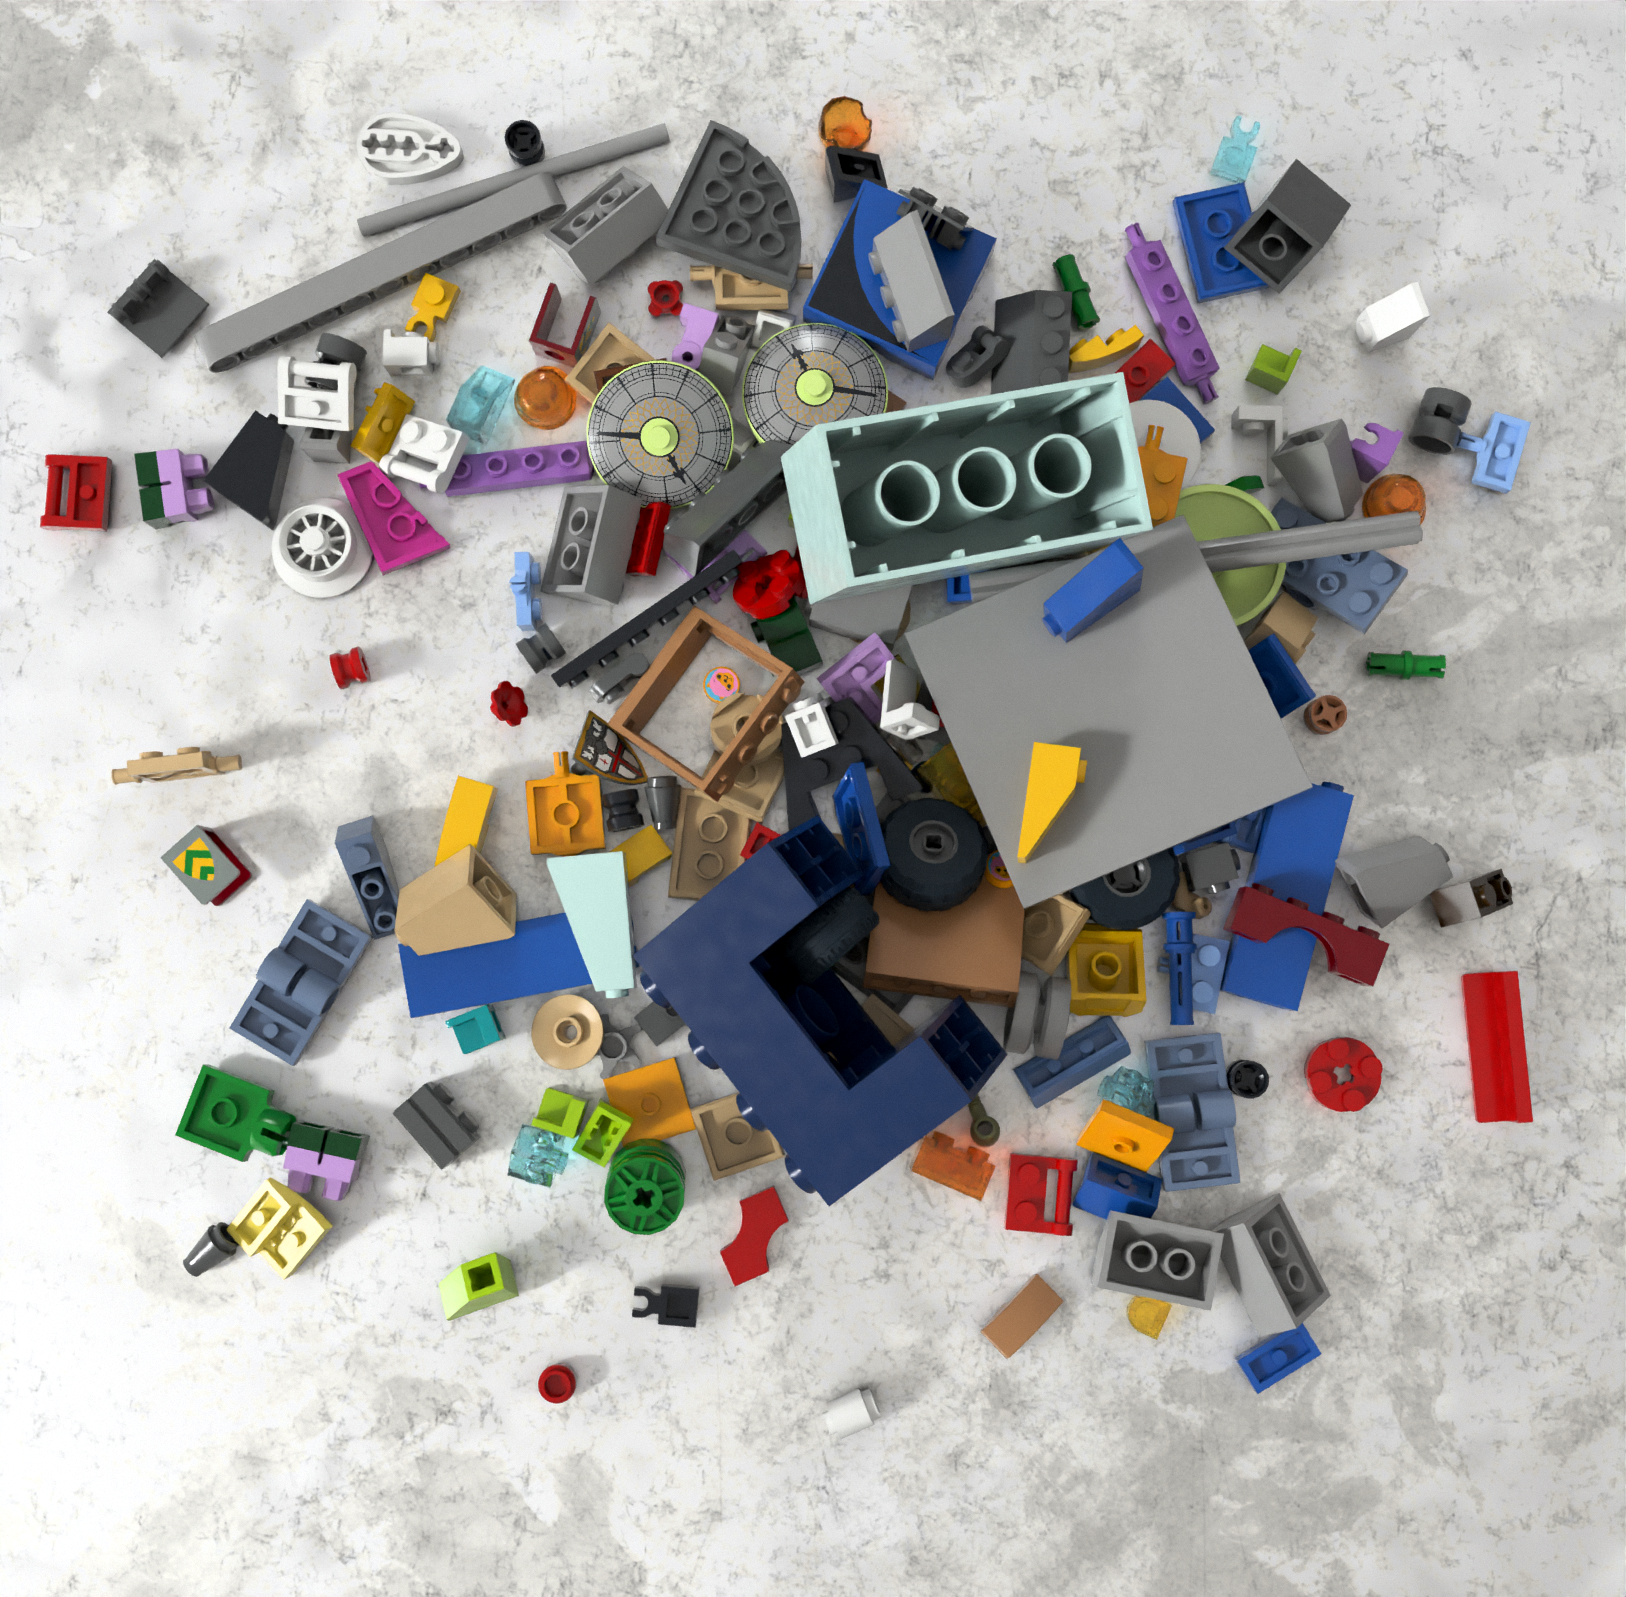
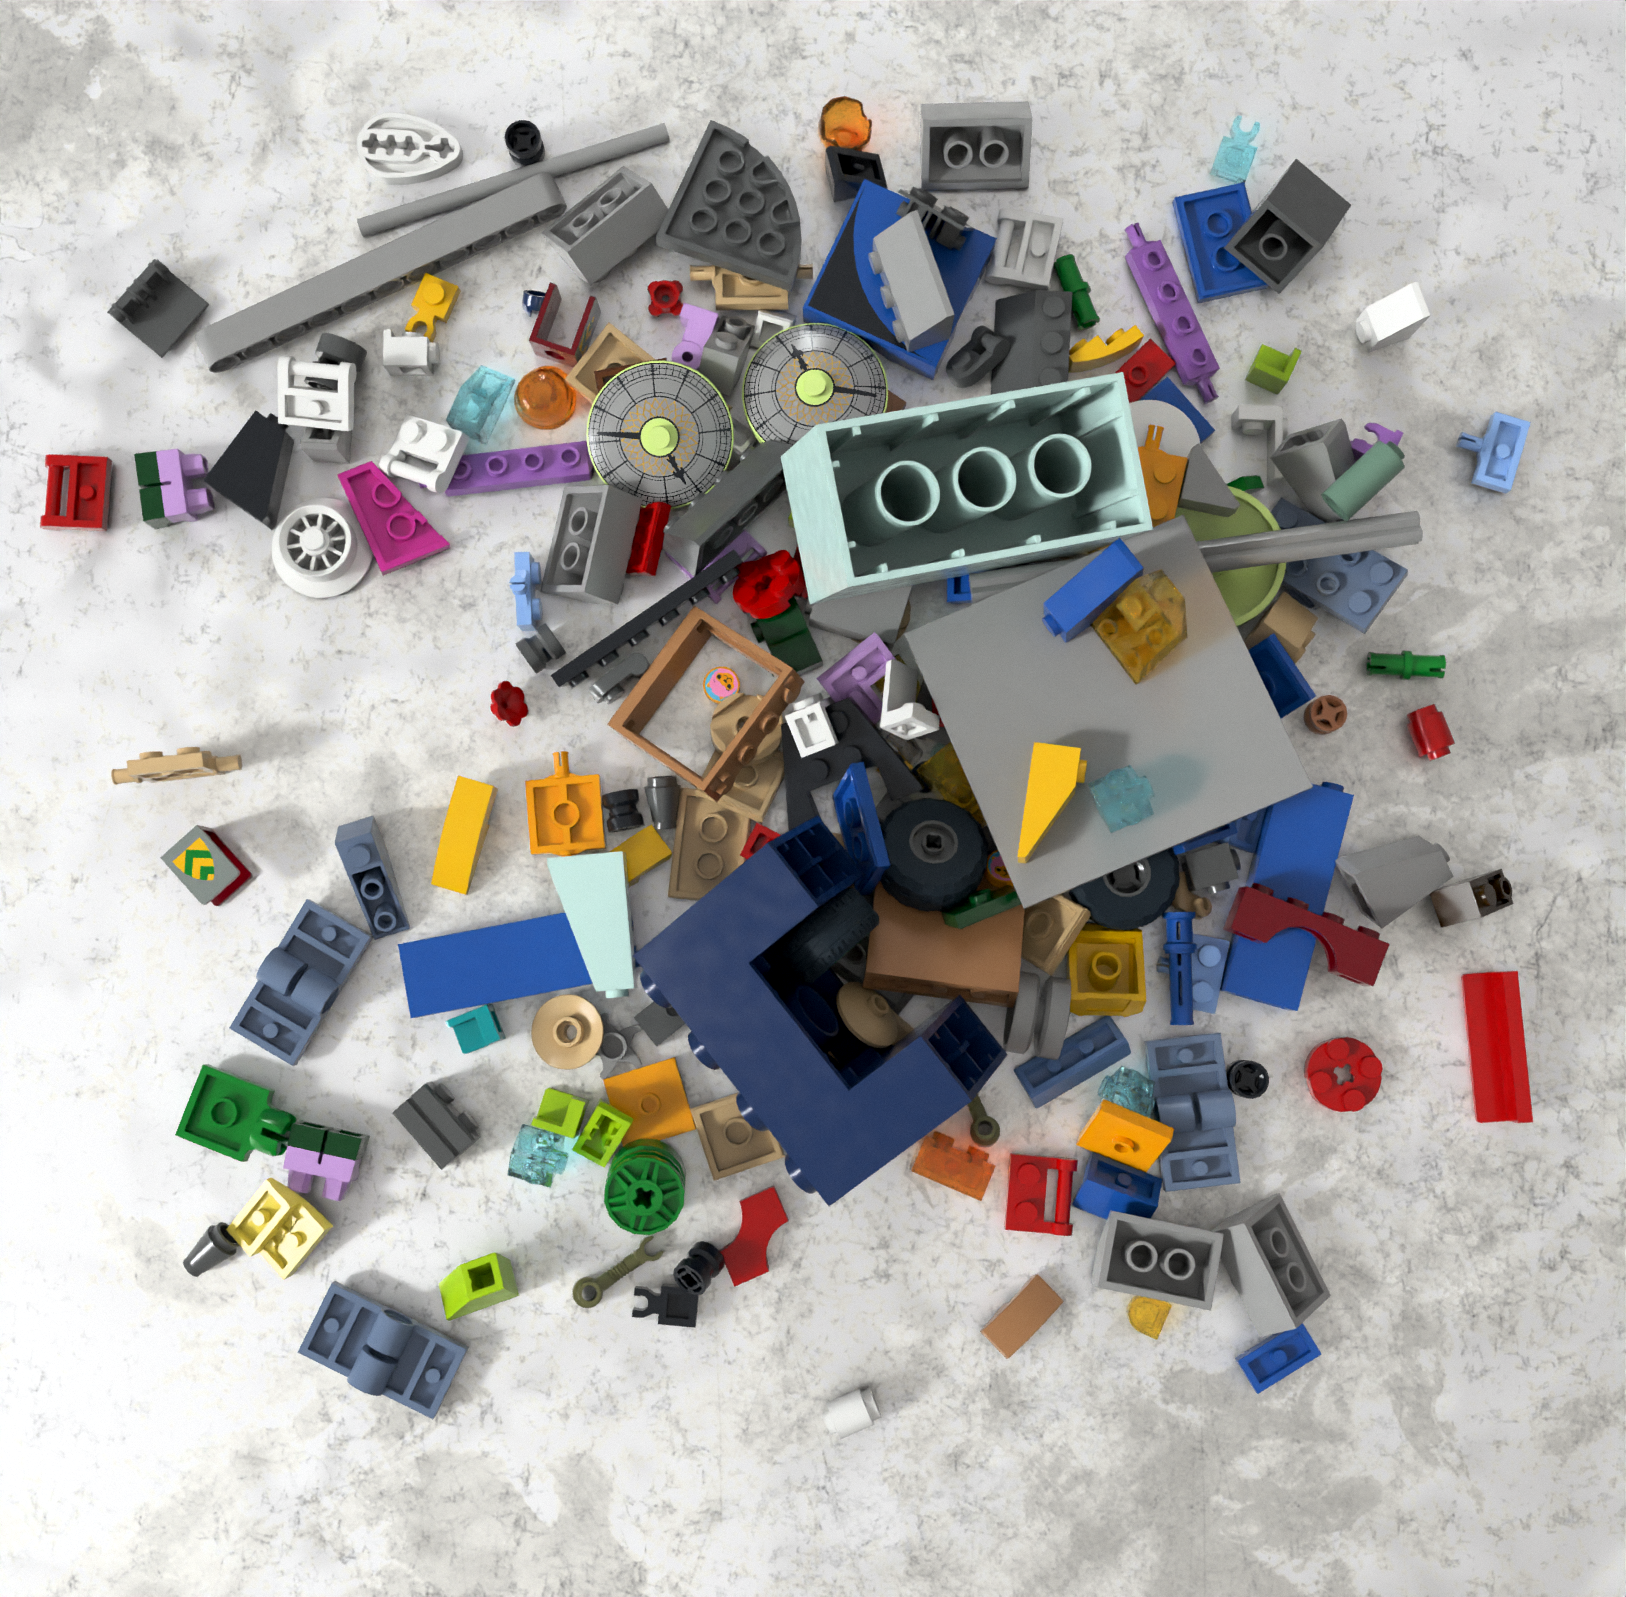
(350, 668): red wheel -> none
(382, 422): yellow plate -> none
(383, 1350): none -> sand blue plate
(456, 906): tan slope -> none
(532, 301): none -> dark blue hinge
(557, 1383): red plate -> none
(606, 754): shield -> none
(613, 1274): none -> olive brick
(696, 1270): none -> black wheel
(867, 1015): none -> tan dish
(975, 145): none -> light grey slope
(981, 906): none -> dark green plate
(1035, 253): none -> white plate
(1122, 798): none -> clear light blue brick
(1144, 624): none -> clear yellow slope
(1204, 487): none -> light grey slope
(1364, 479): none -> sand green brick
(1394, 495): clear orange helmet -> none
(1430, 732): none -> red brick
(1441, 415): dark grey wheel -> none

